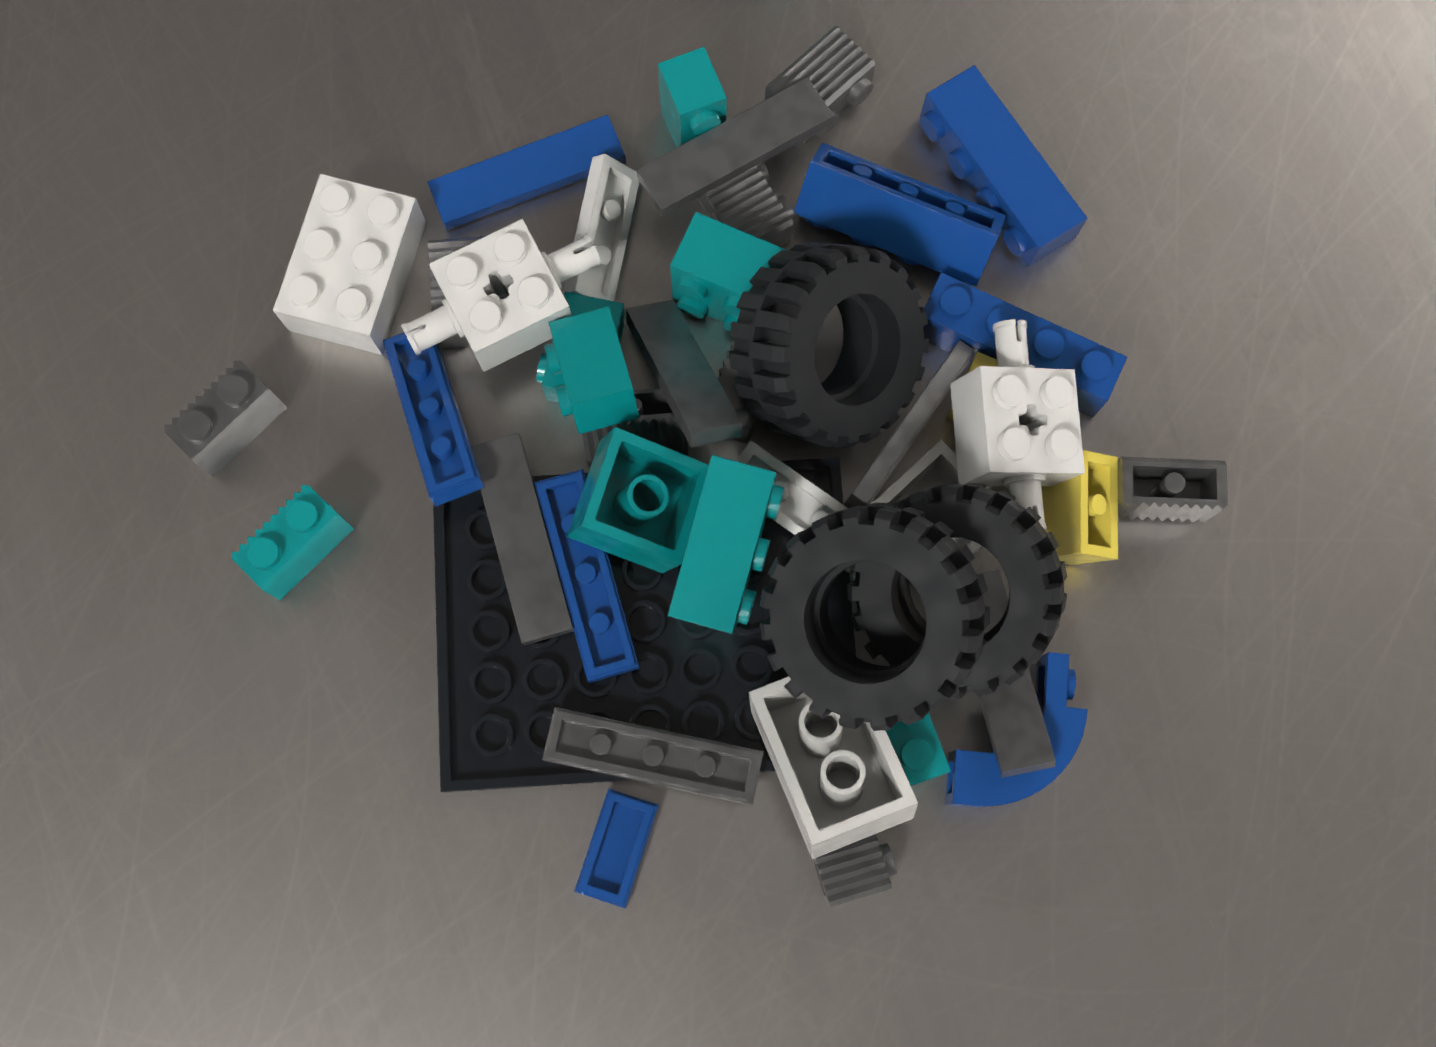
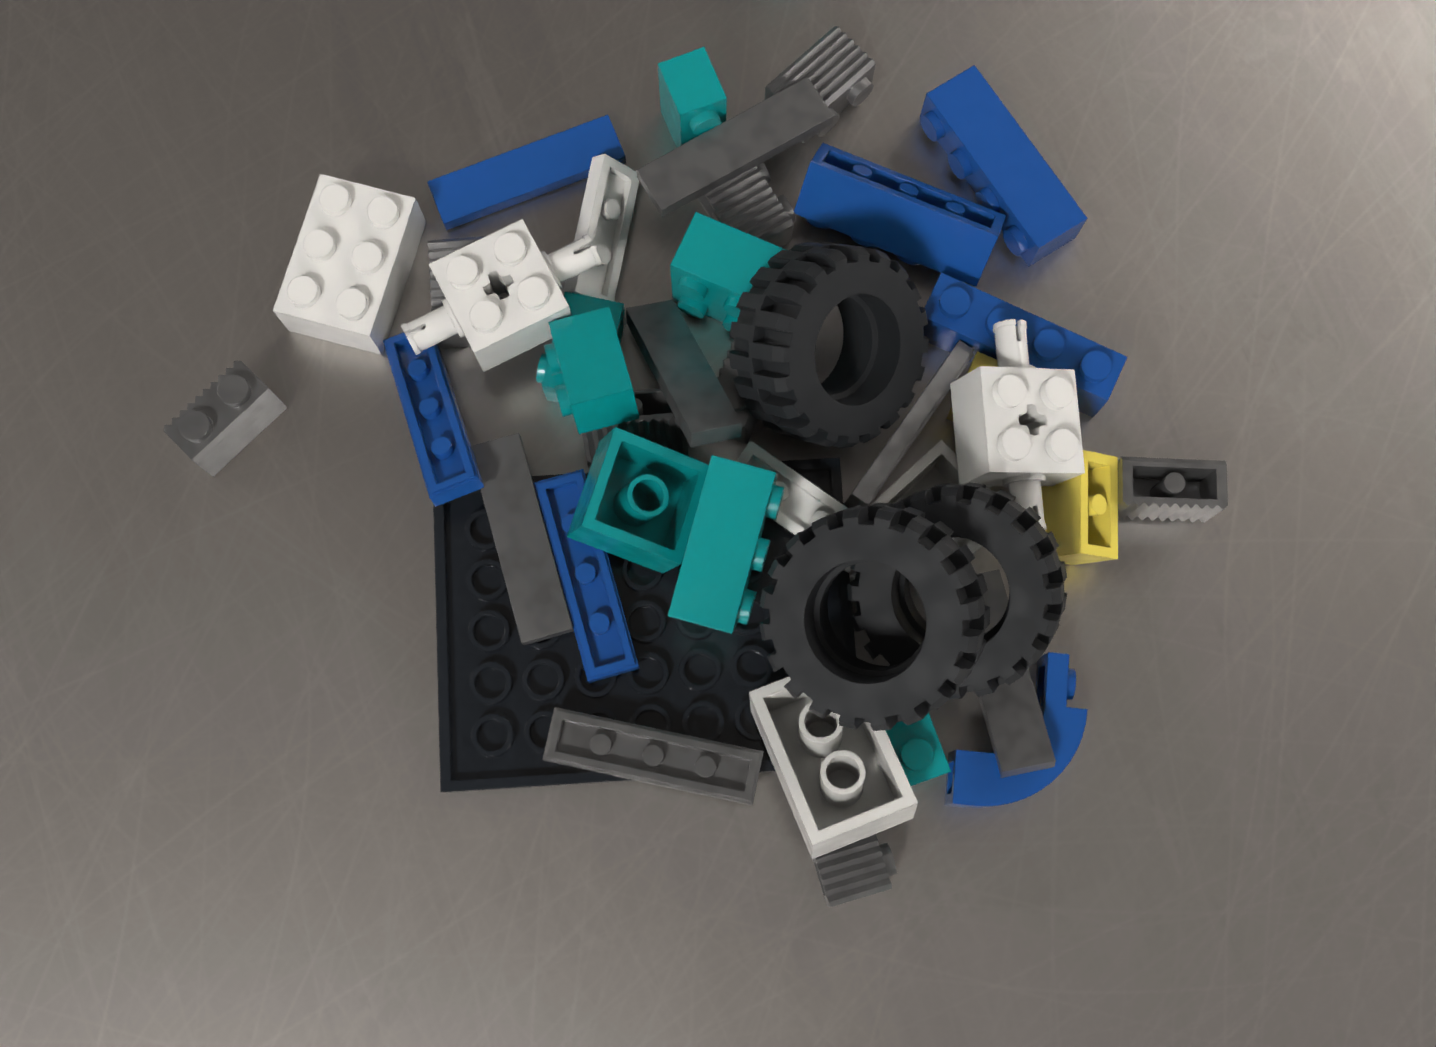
(292, 542): teal brick -> none
(616, 848): blue tile -> none

